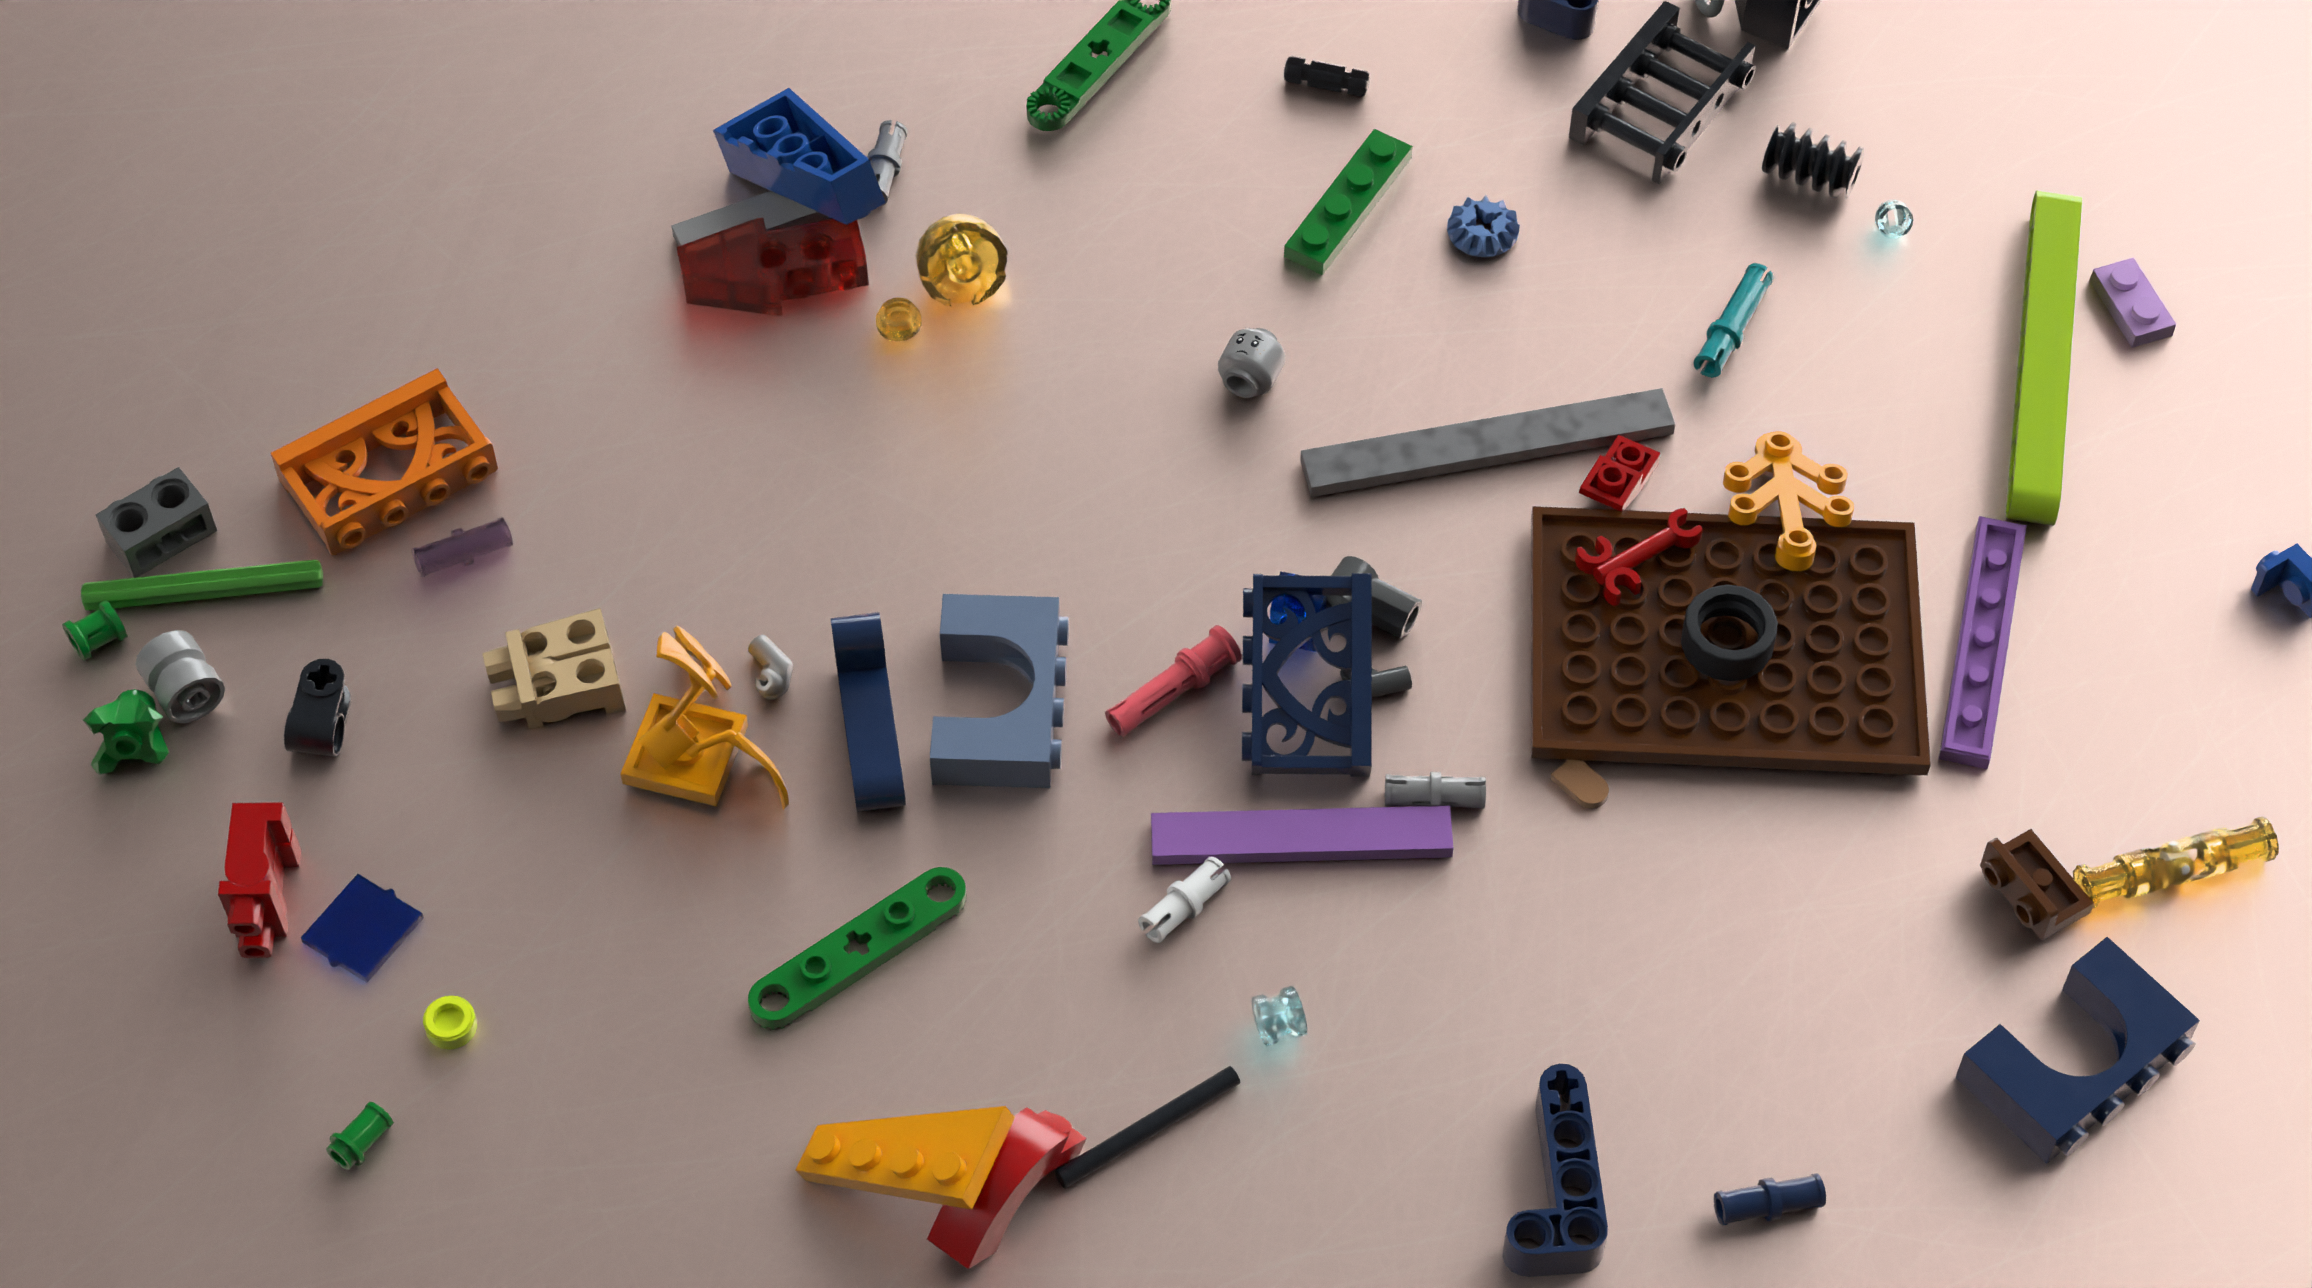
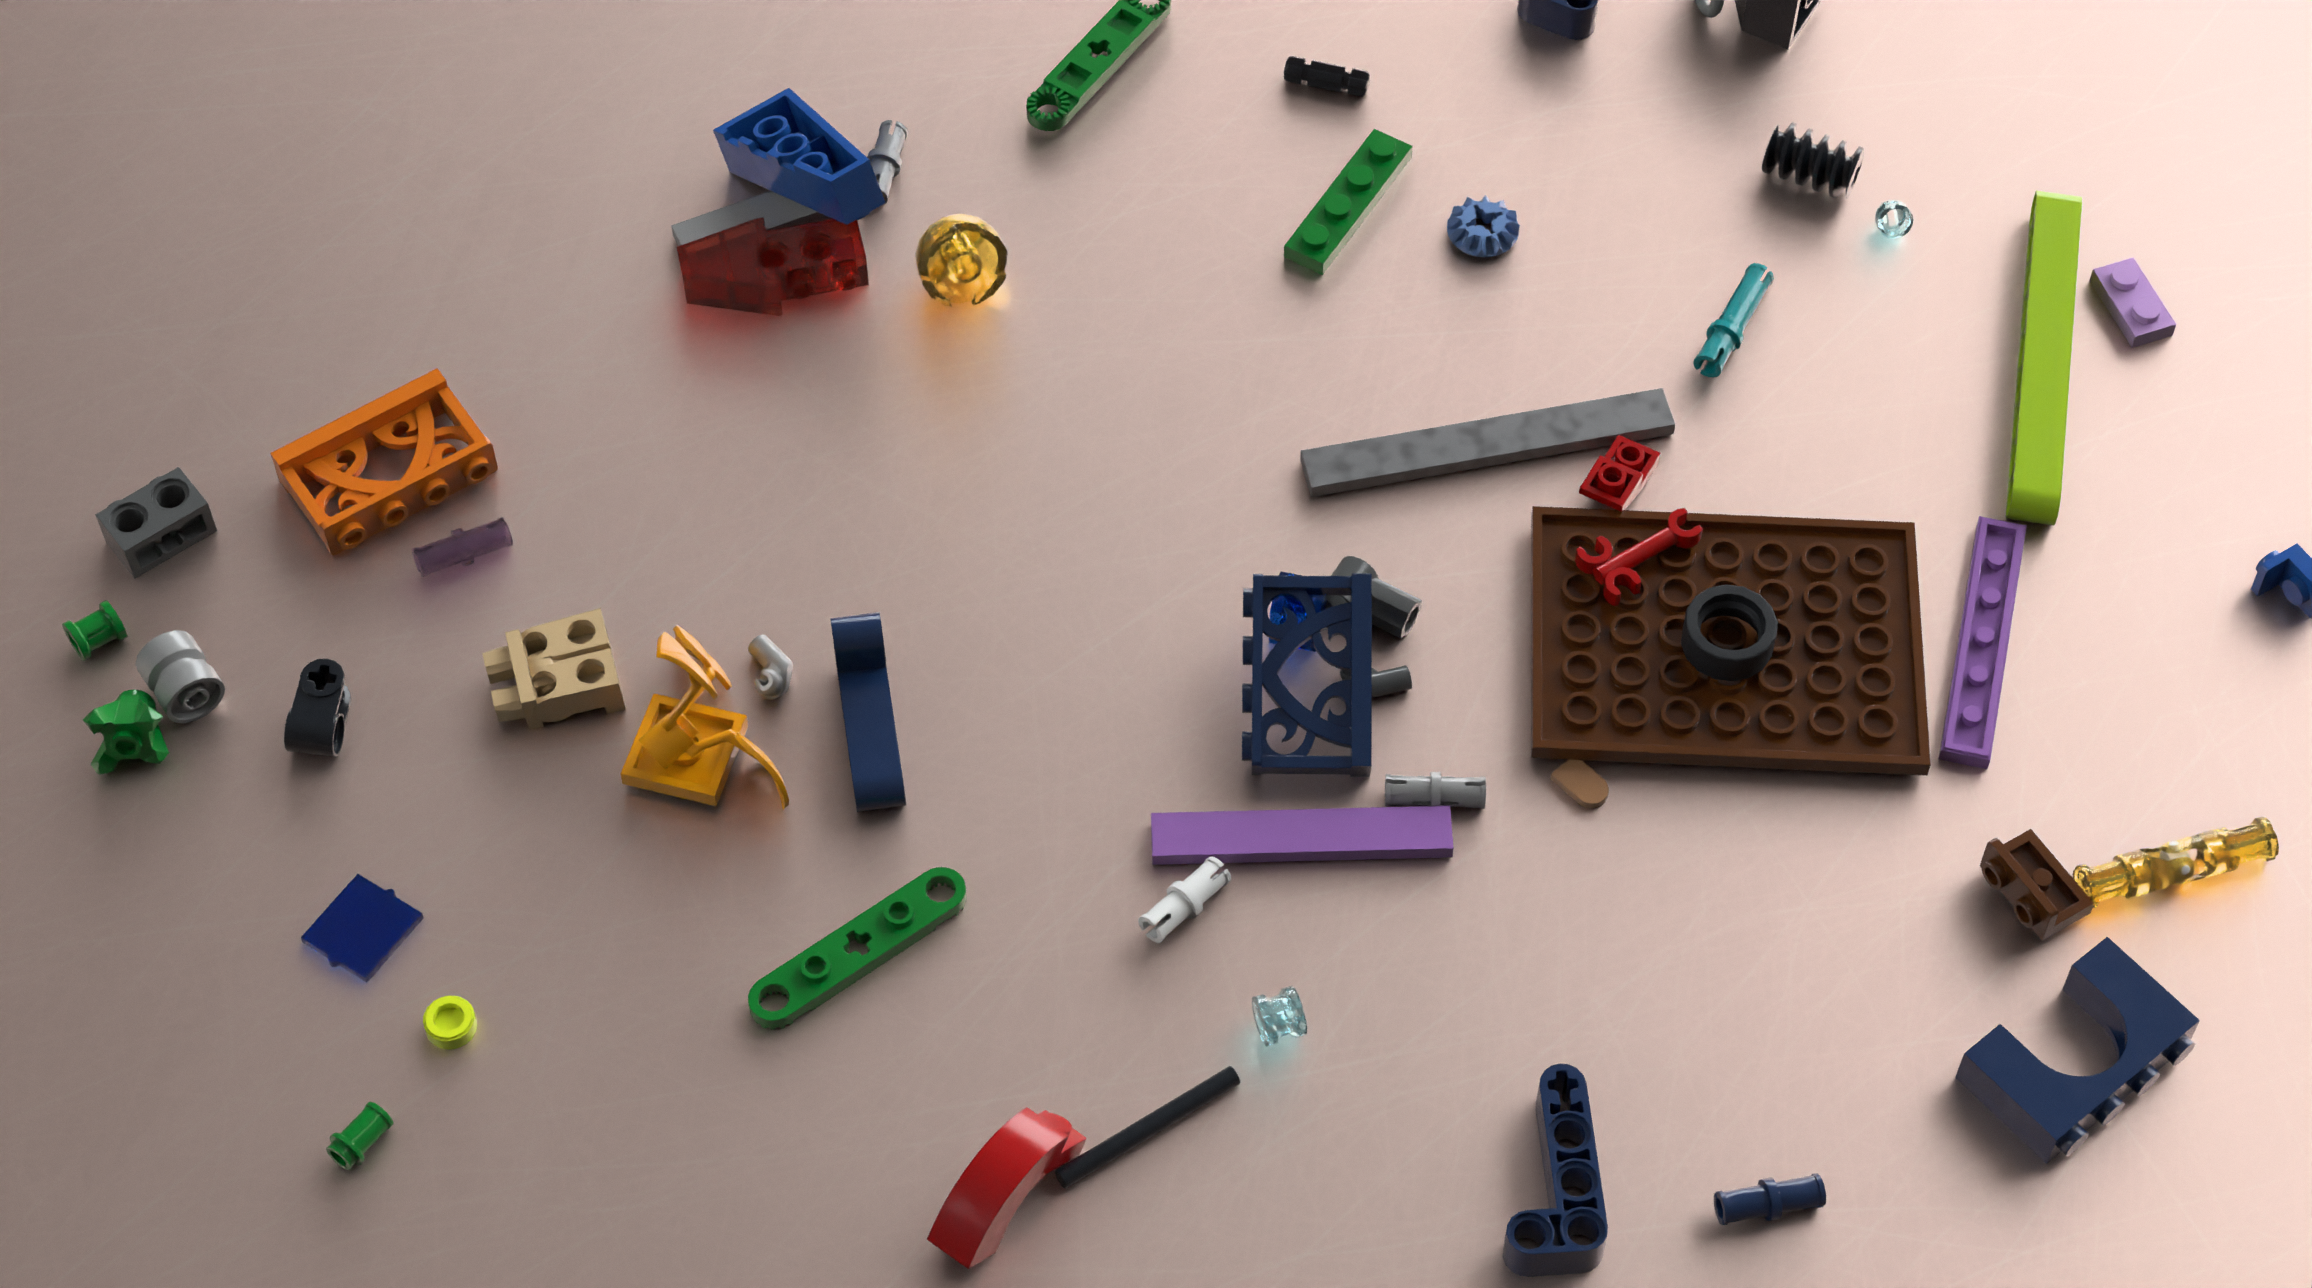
(203, 584): bright green axle -> none
(255, 864): red hips -> none
(898, 319): clear yellow plate -> none
(910, 1157): light orange wing -> none
(1020, 744): sand blue arch -> none
(1190, 670): coral pin -> none
(1251, 362): light grey head -> none
(1640, 60): black fence -> none
(1779, 454): light orange plant -> none

